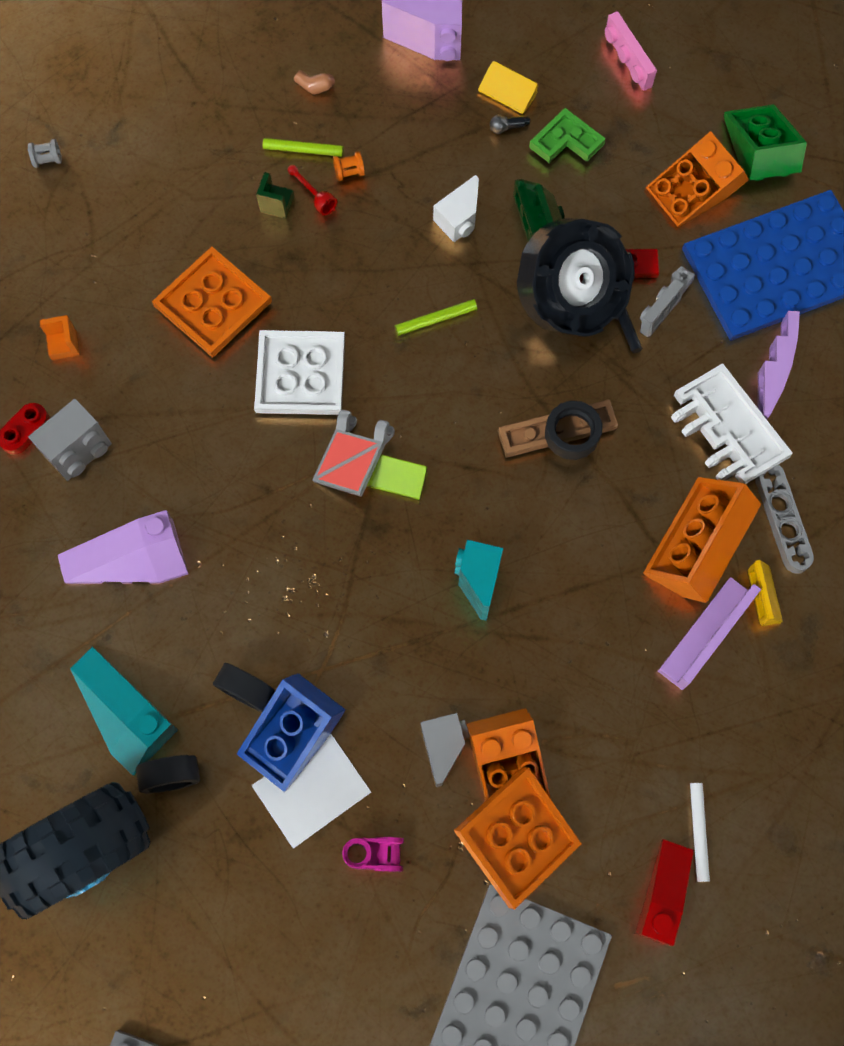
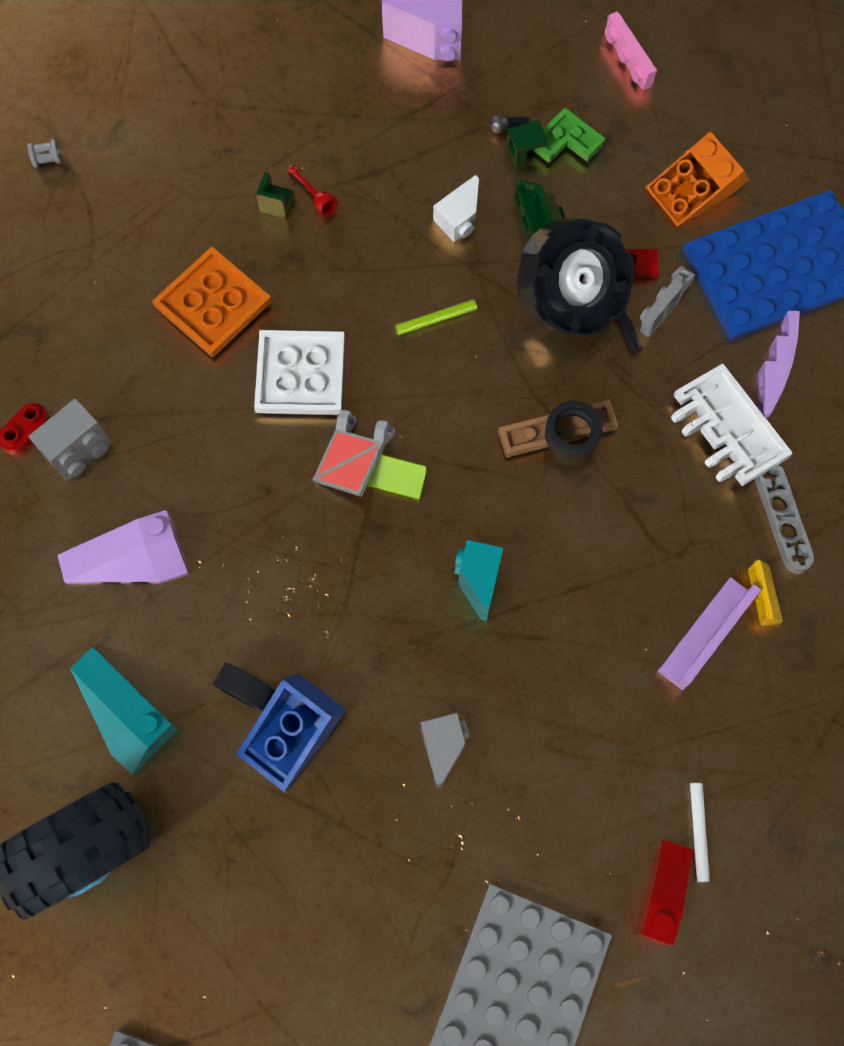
(60, 337): orange panel -> none
(167, 774): black tyre -> none
(303, 147): lime bar -> none
(314, 84): nougat arm -> none
(316, 796): white sticker -> none
(348, 166): orange bush -> none
(376, 854): dark pink piece -> none
(503, 747): orange slope -> none
(508, 87): yellow slope -> none
(518, 837): orange plate -> none
(525, 138): none -> dark green panel
(703, 538): orange slope -> none
(765, 142): green slope -> none

